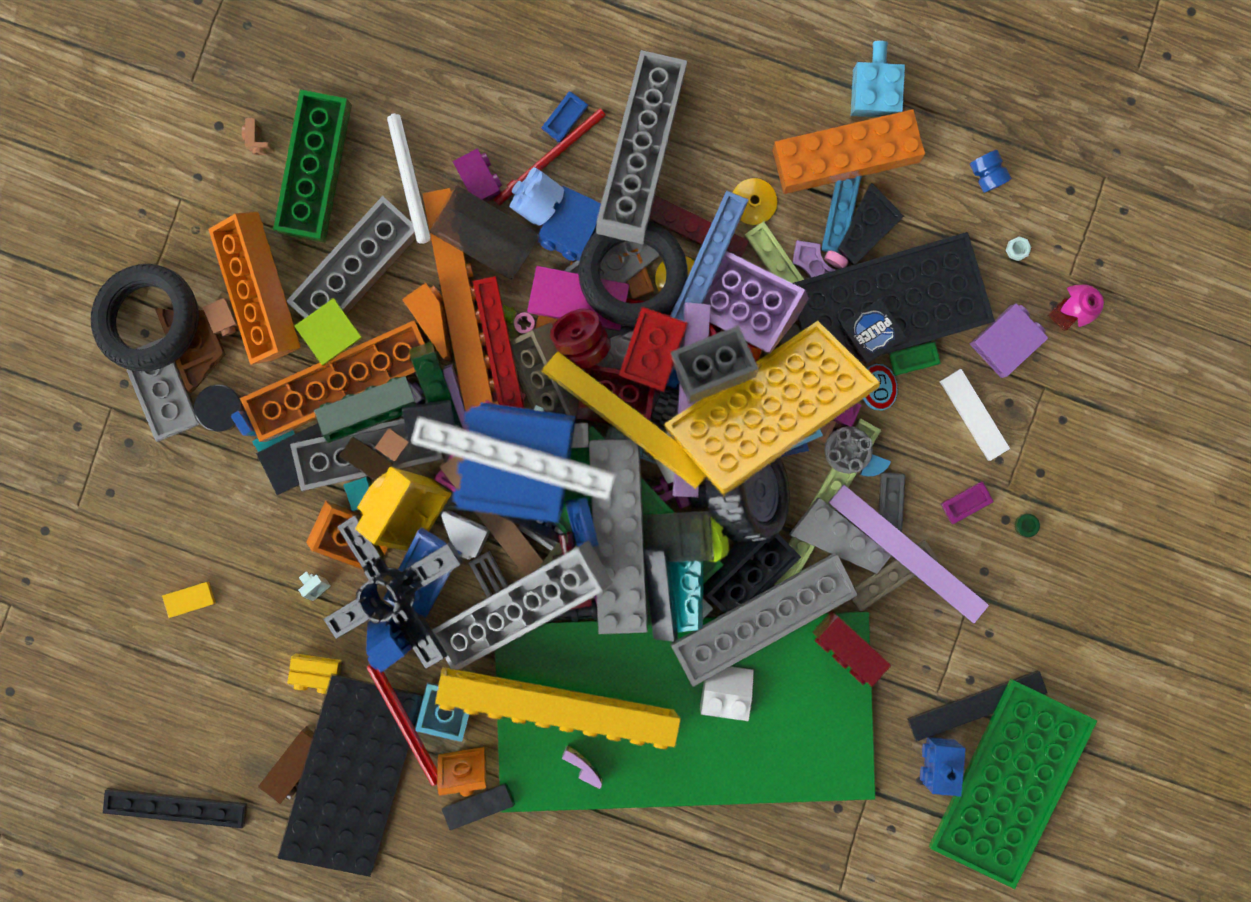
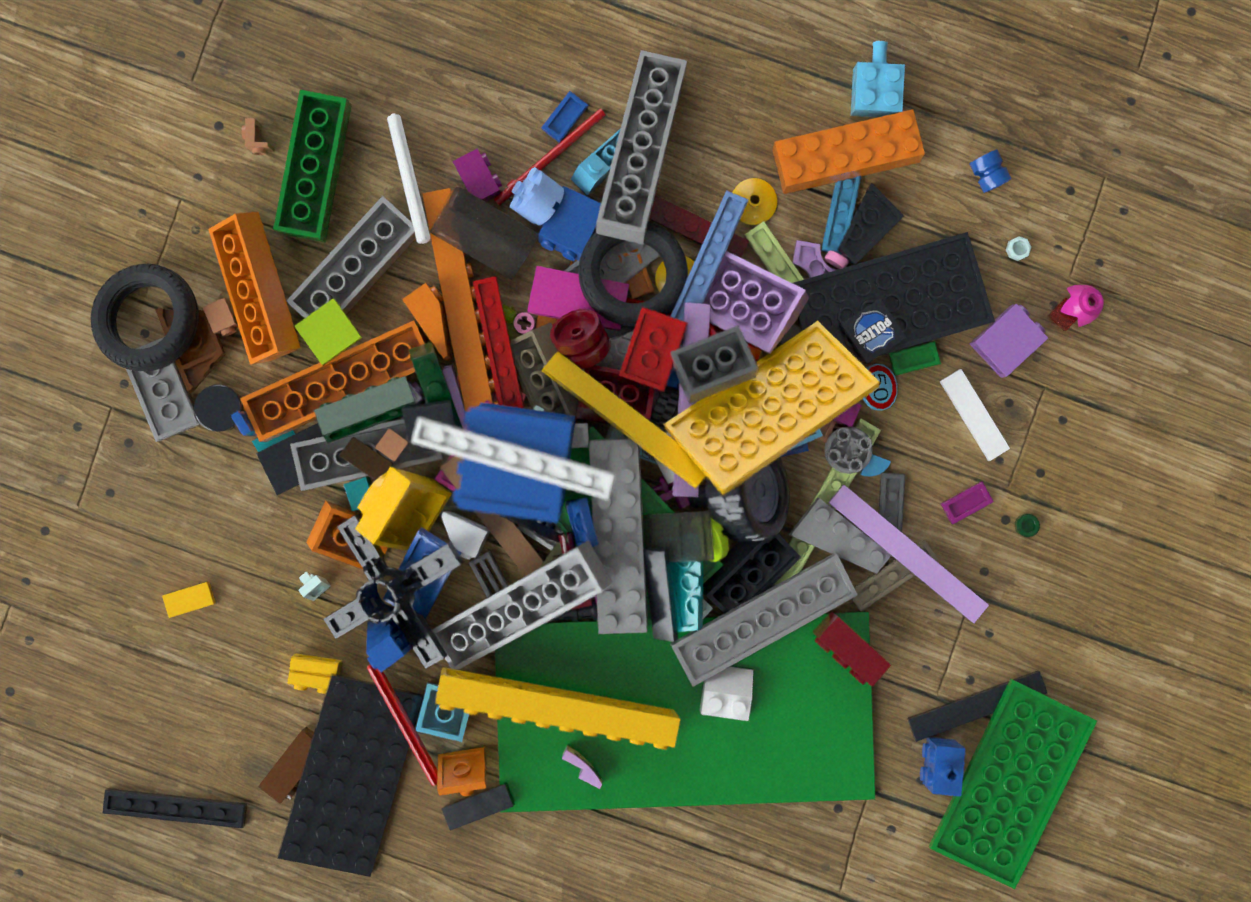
(596, 166): none -> medium azure slope

